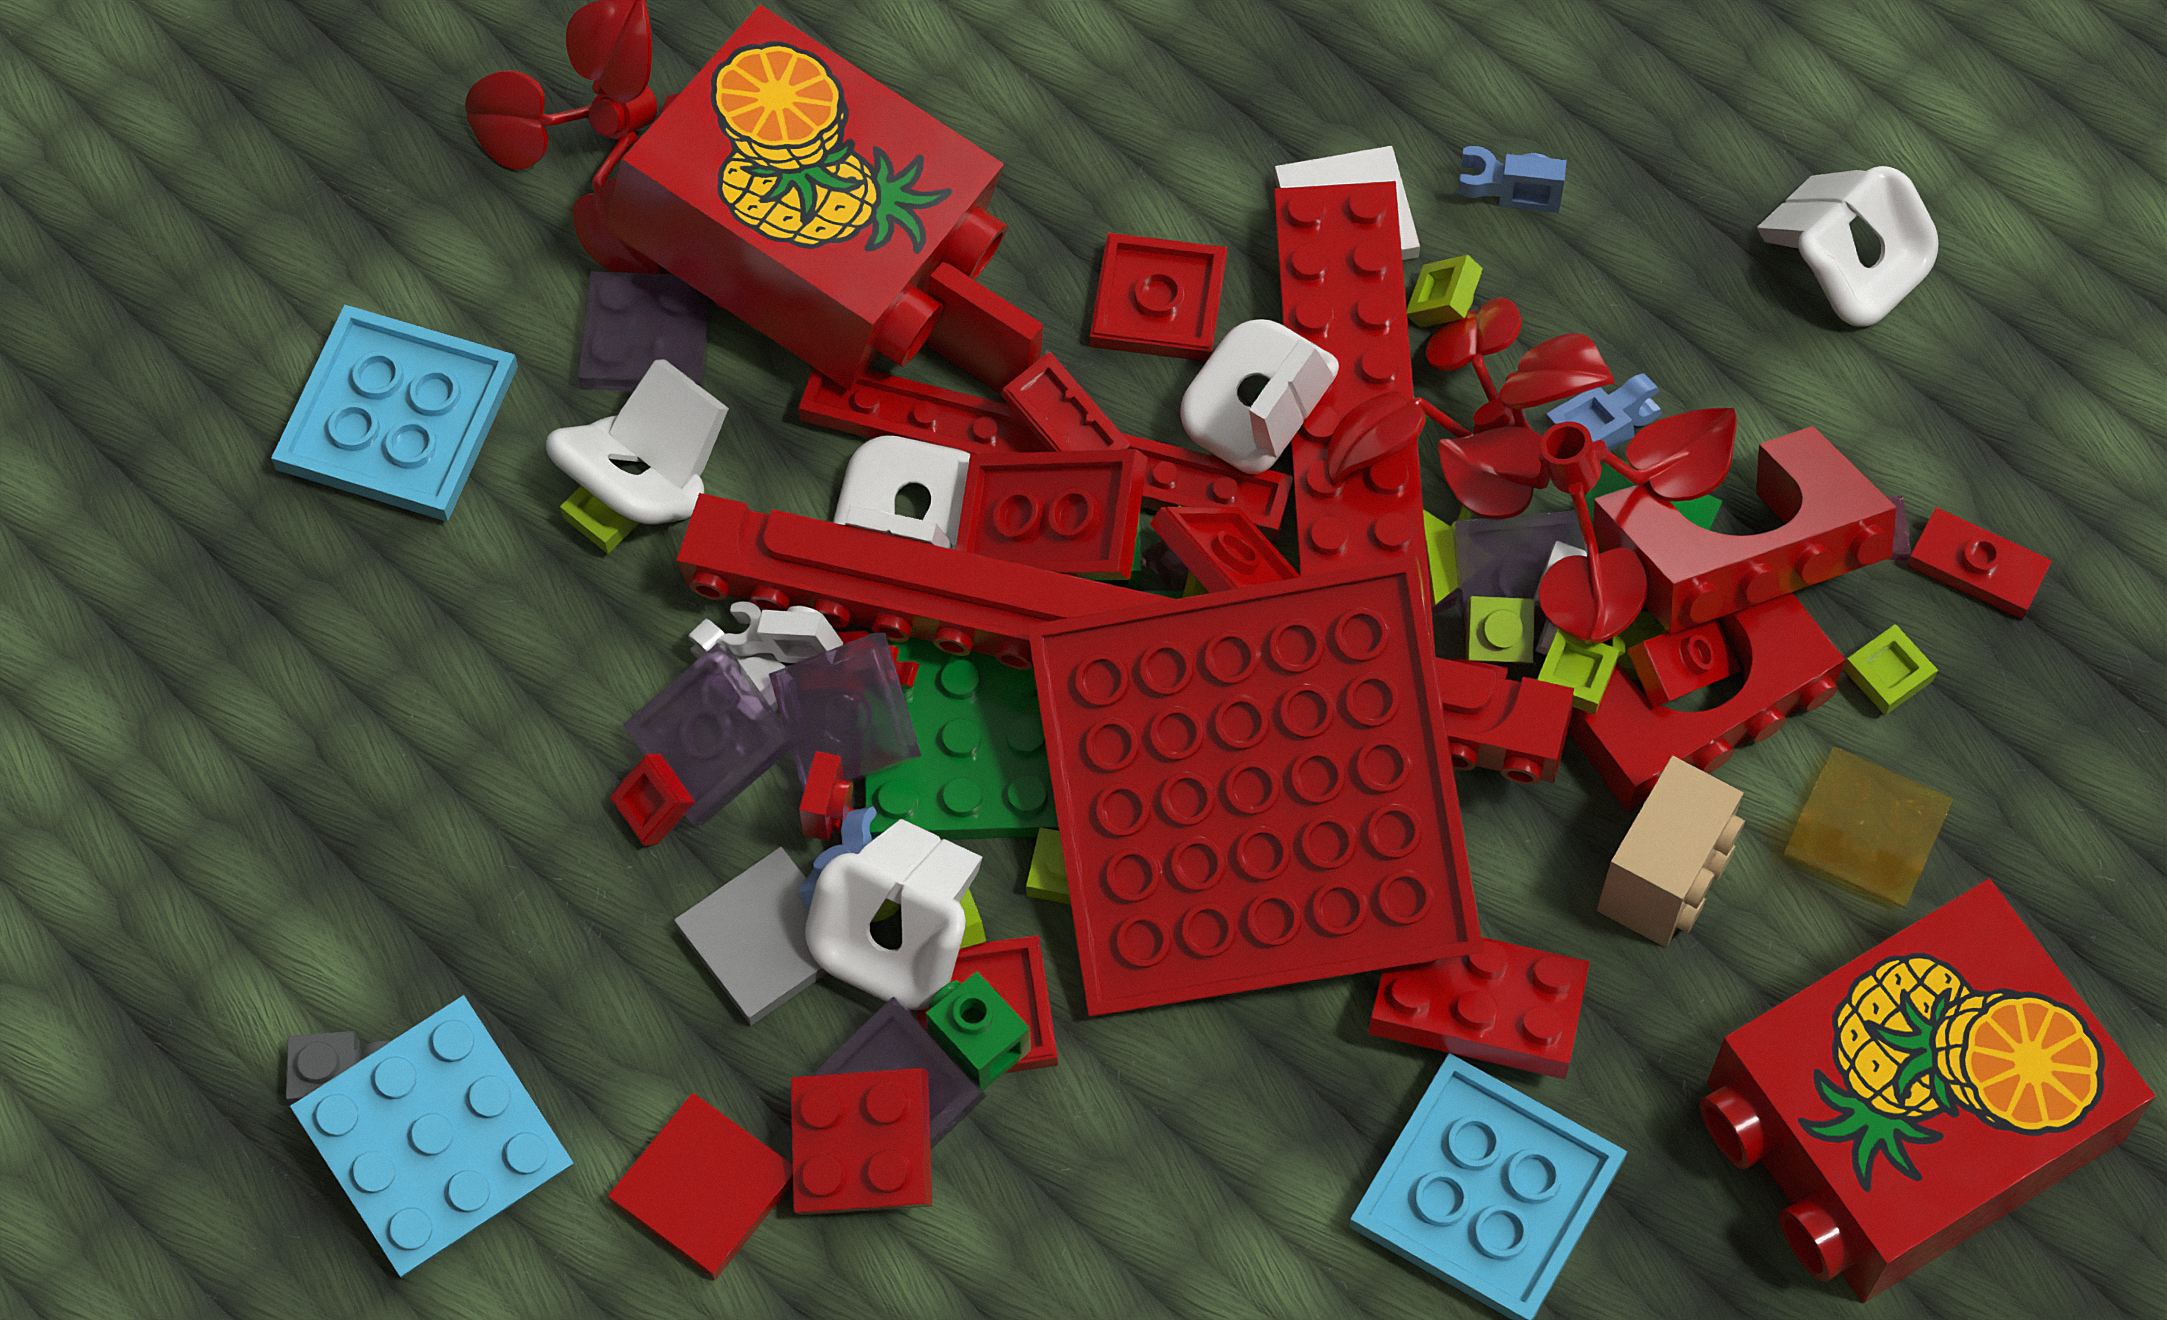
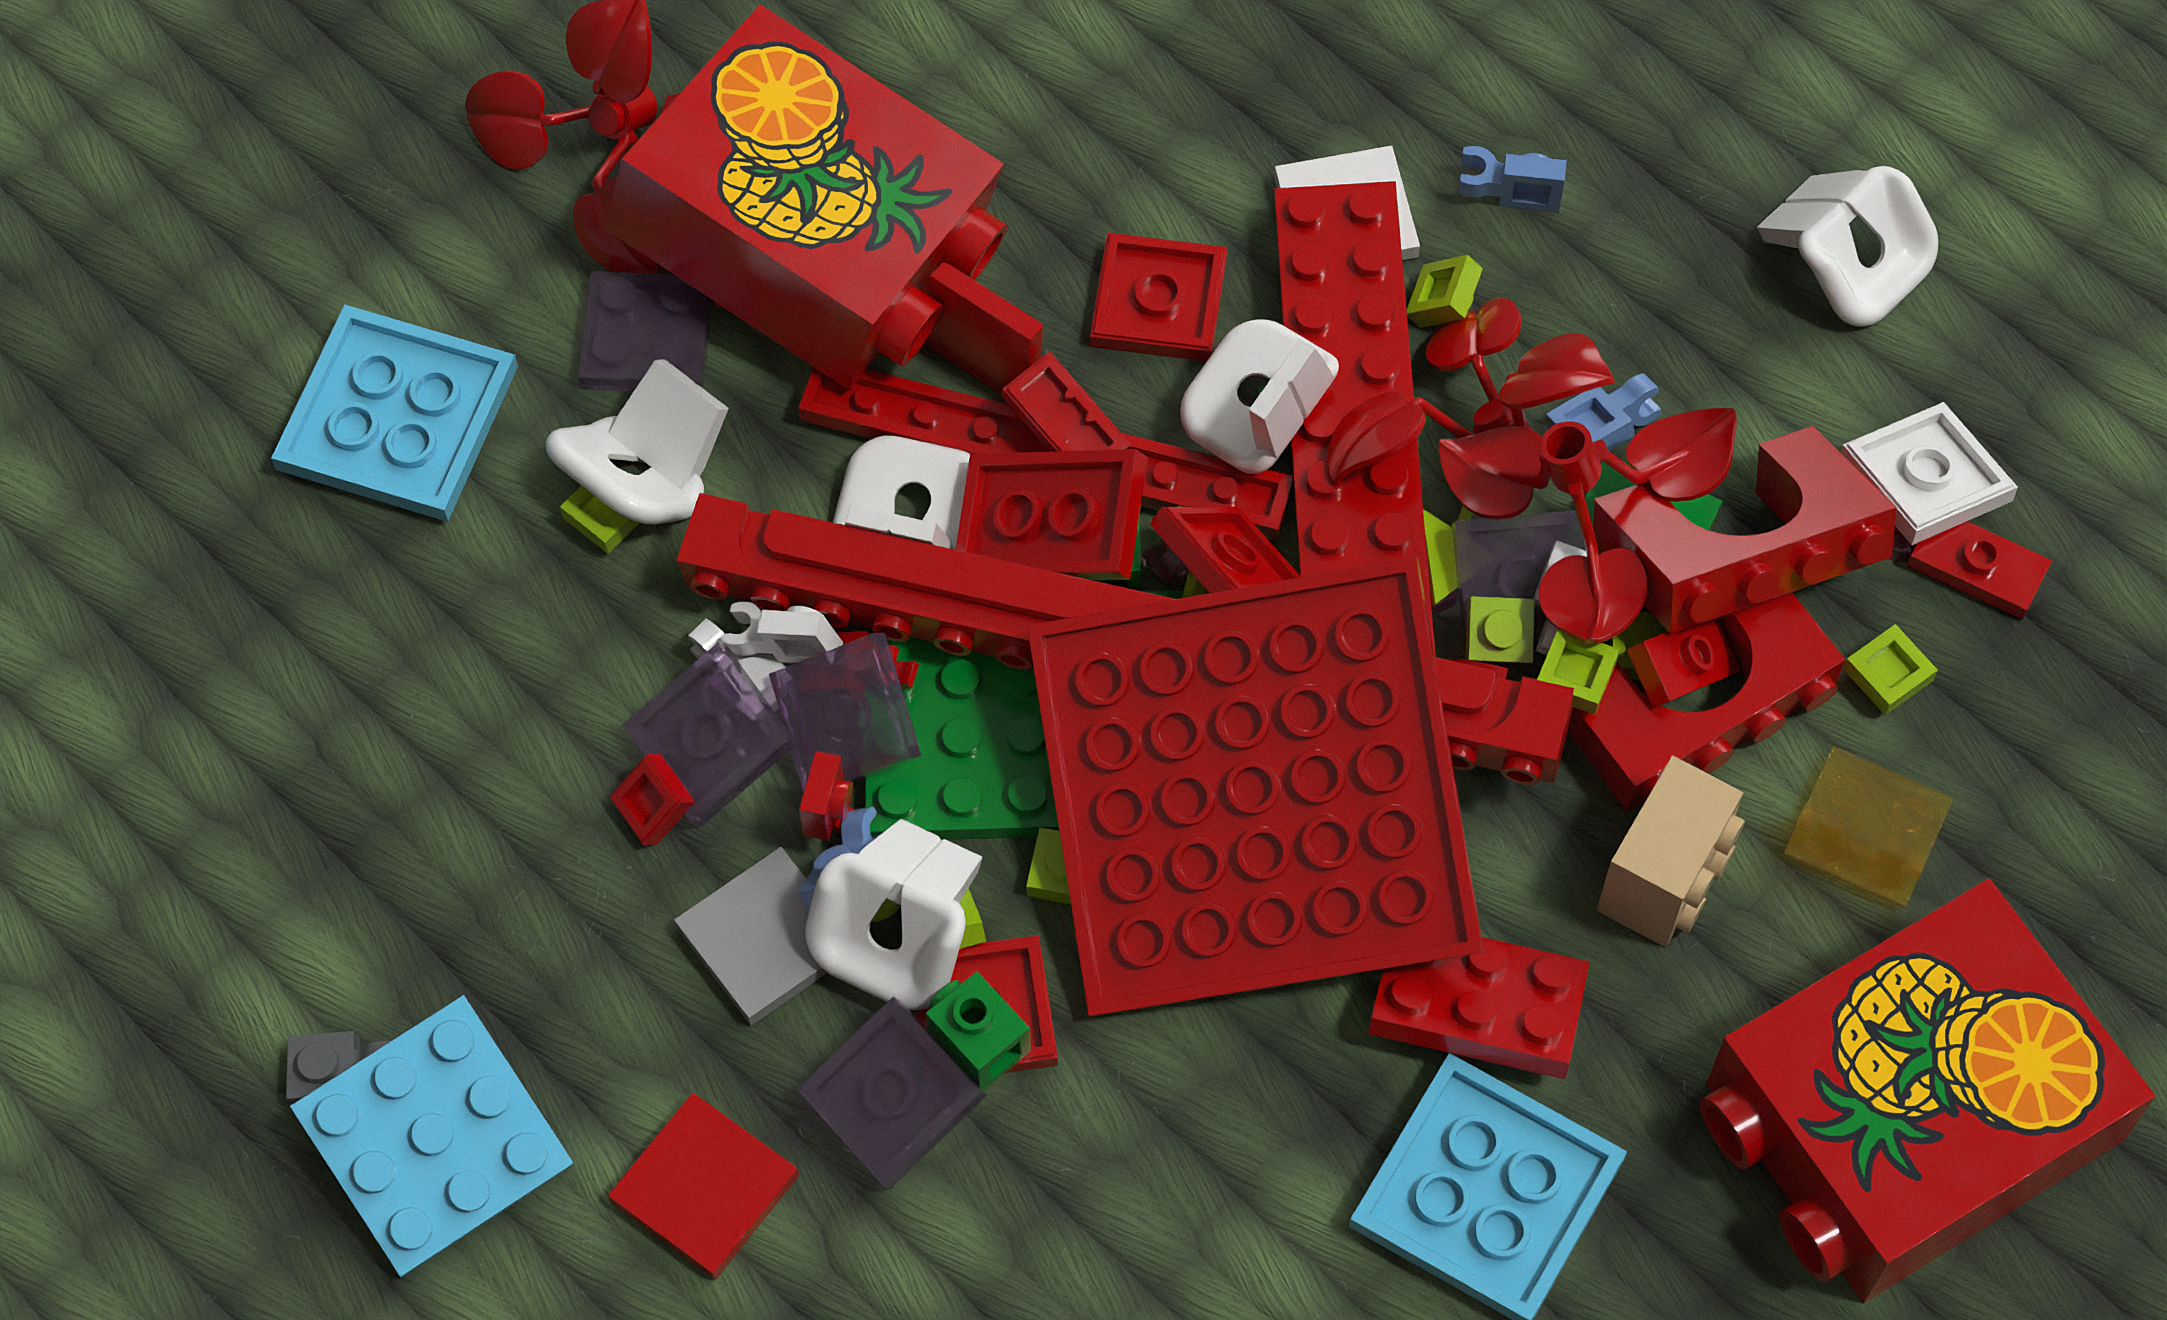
(861, 1141): red plate -> none
(1931, 472): none -> white tile

